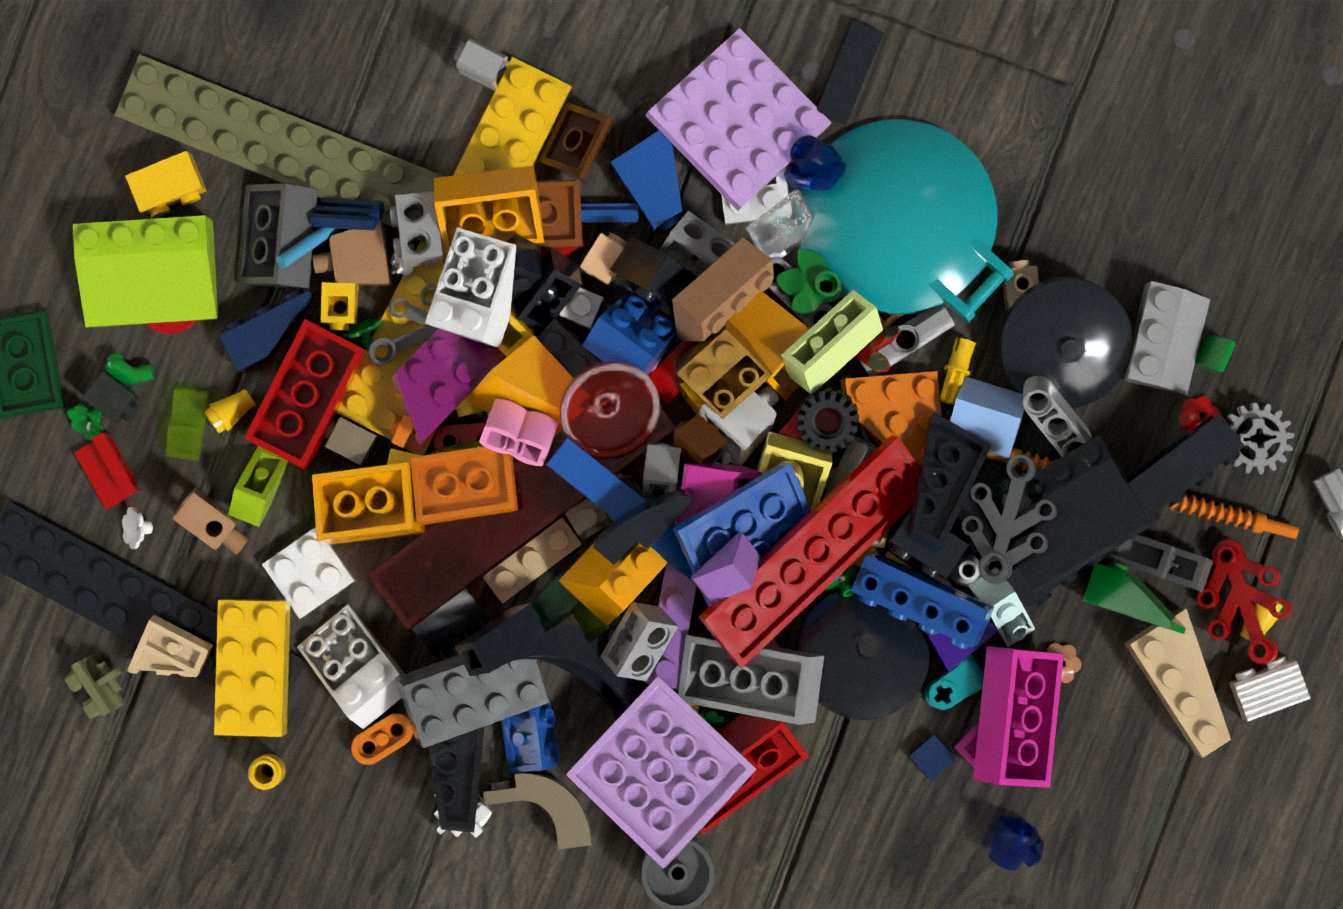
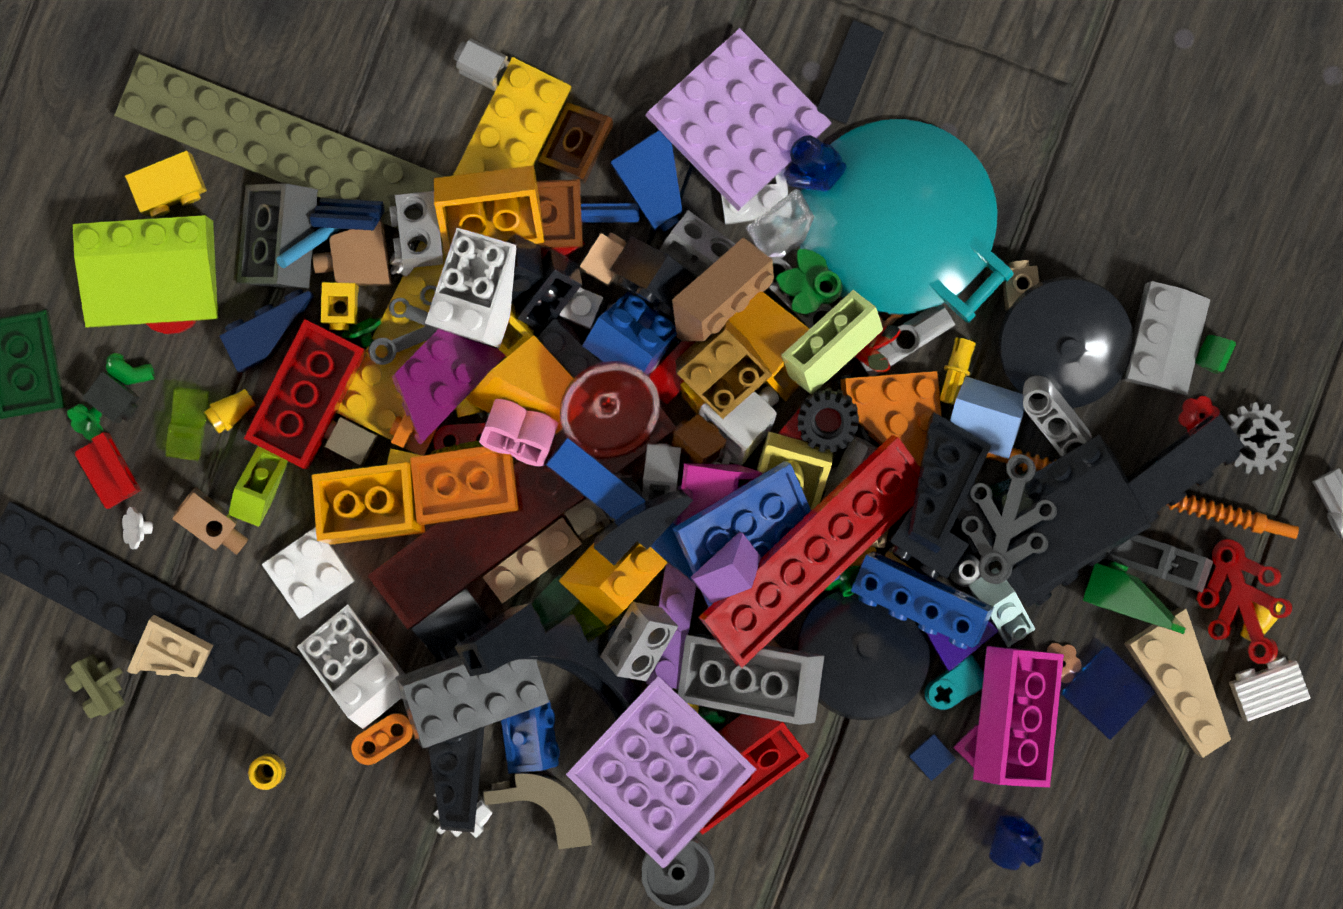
(252, 667): yellow brick -> none
(1108, 692): none -> clear blue plate

